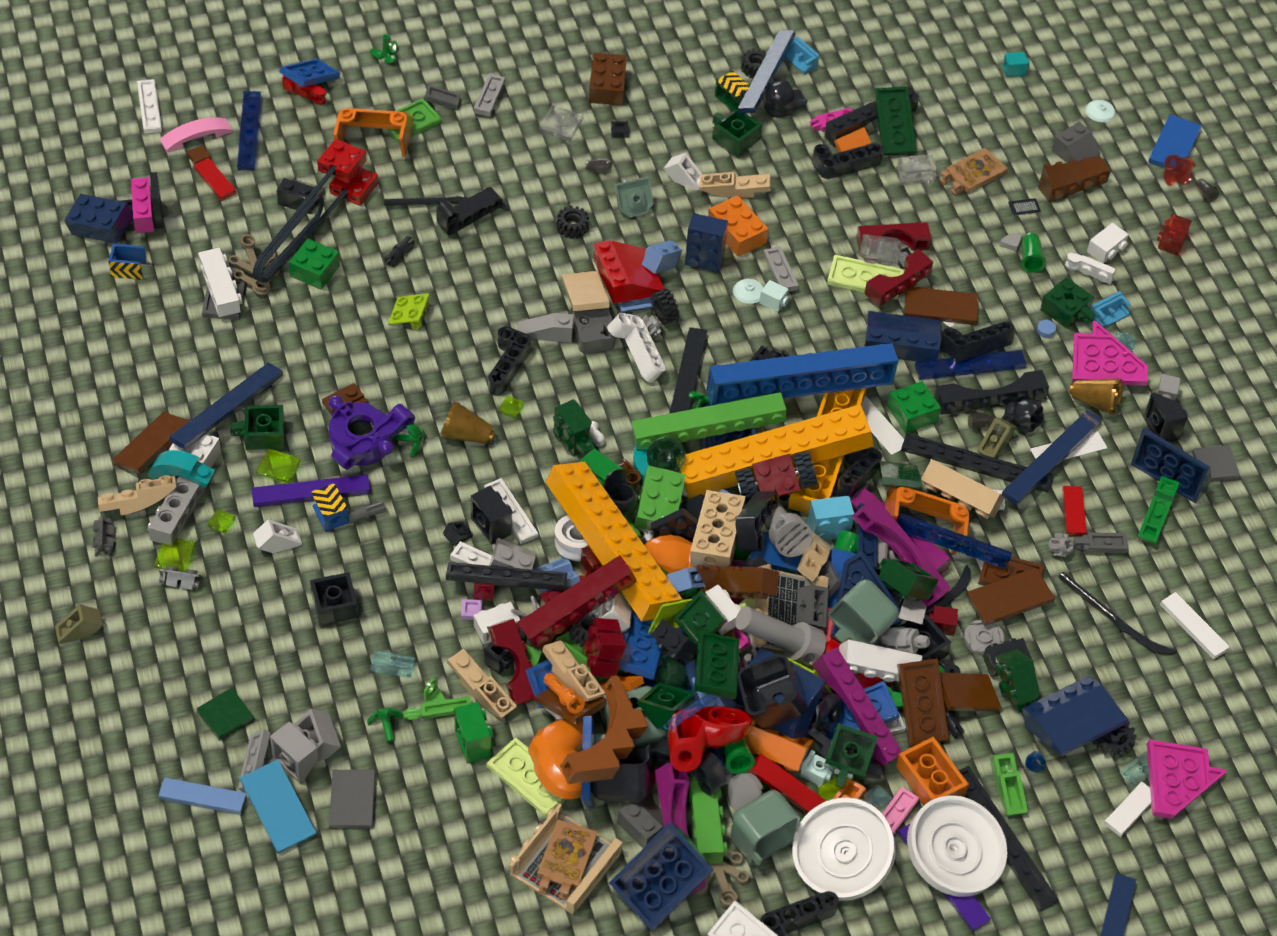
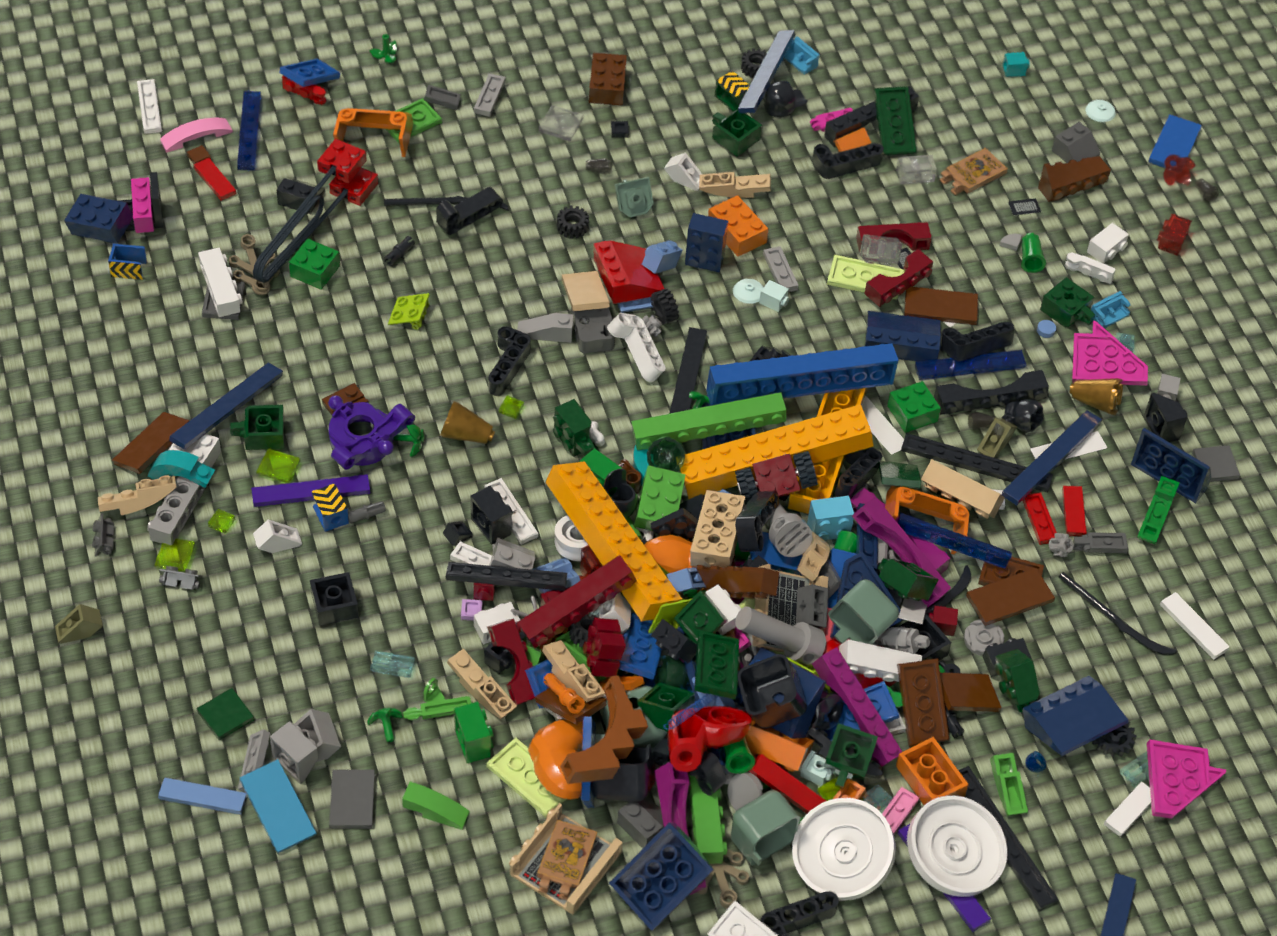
(434, 806): none -> bright green slope
(1039, 517): none -> red tile

